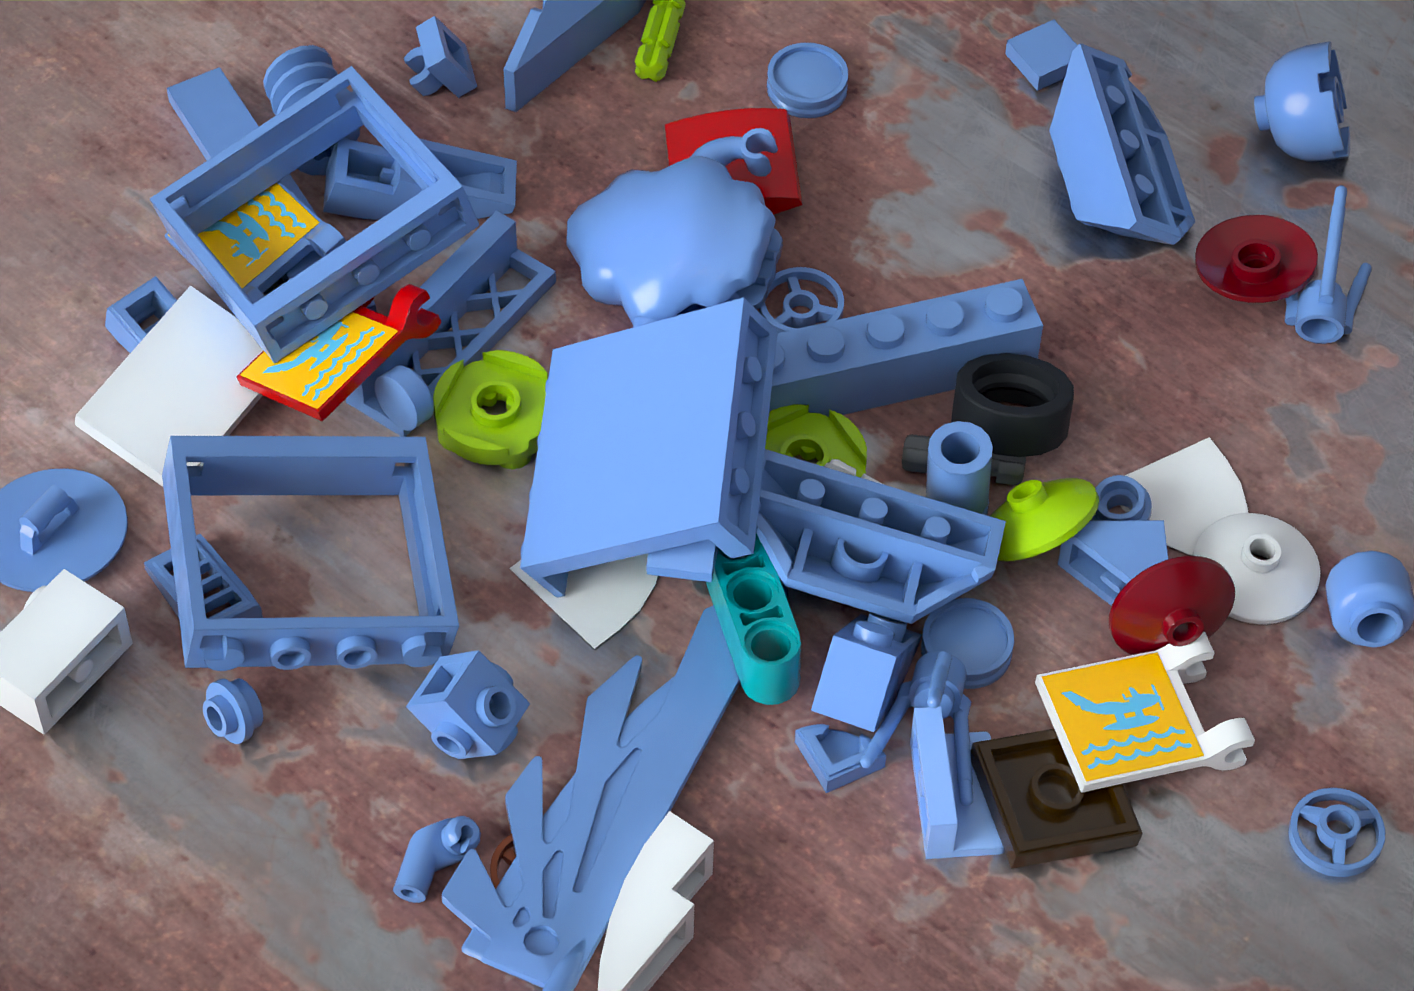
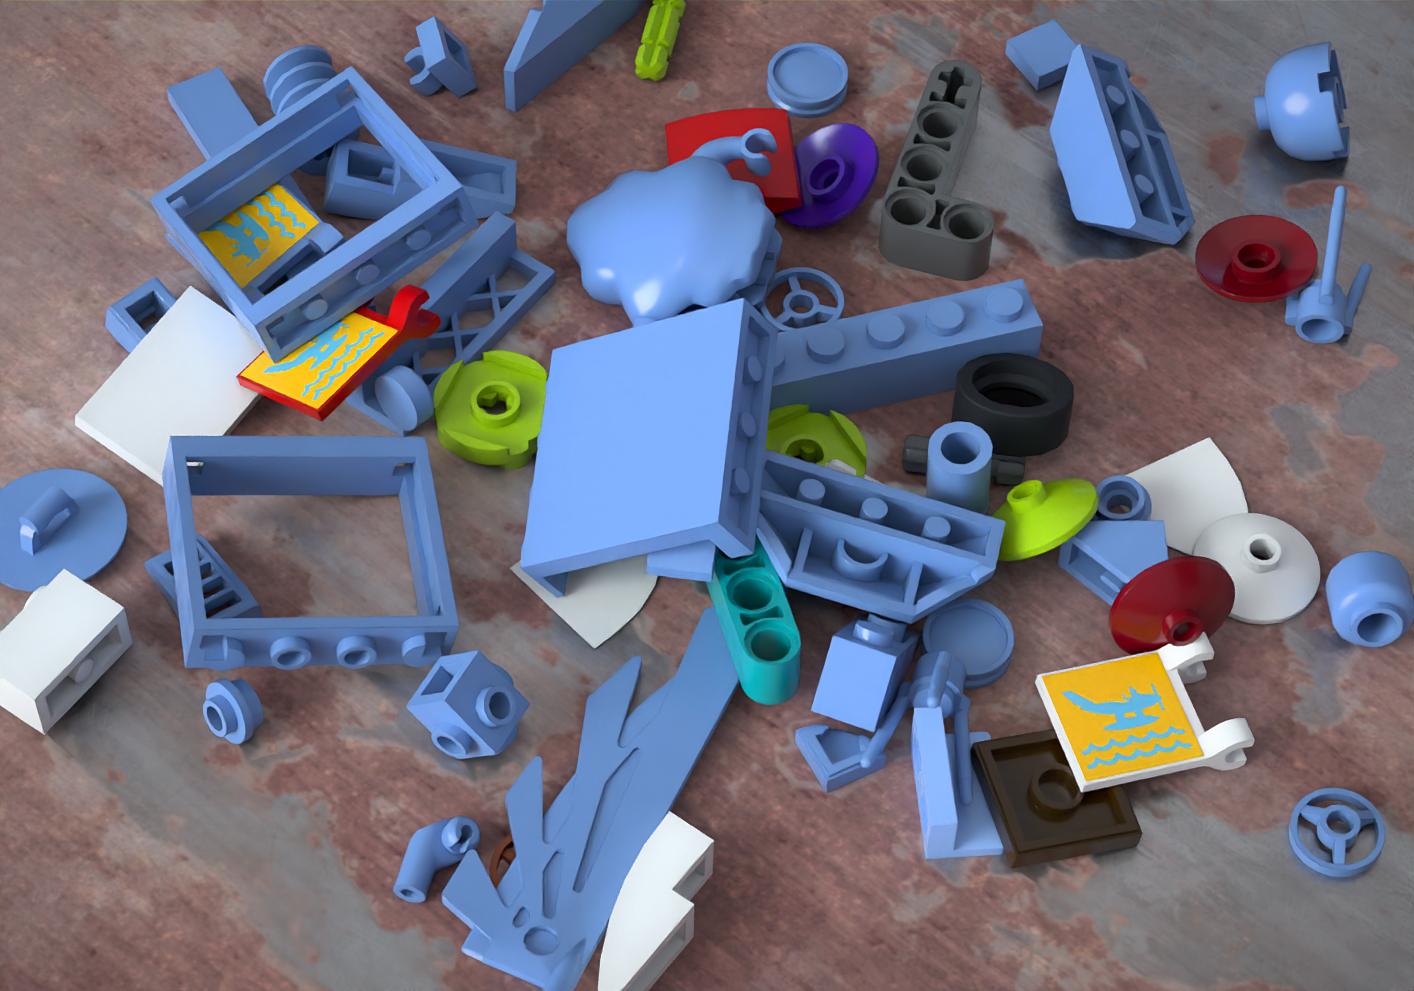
(834, 175): none -> dark purple dish
(919, 217): none -> dark grey beam

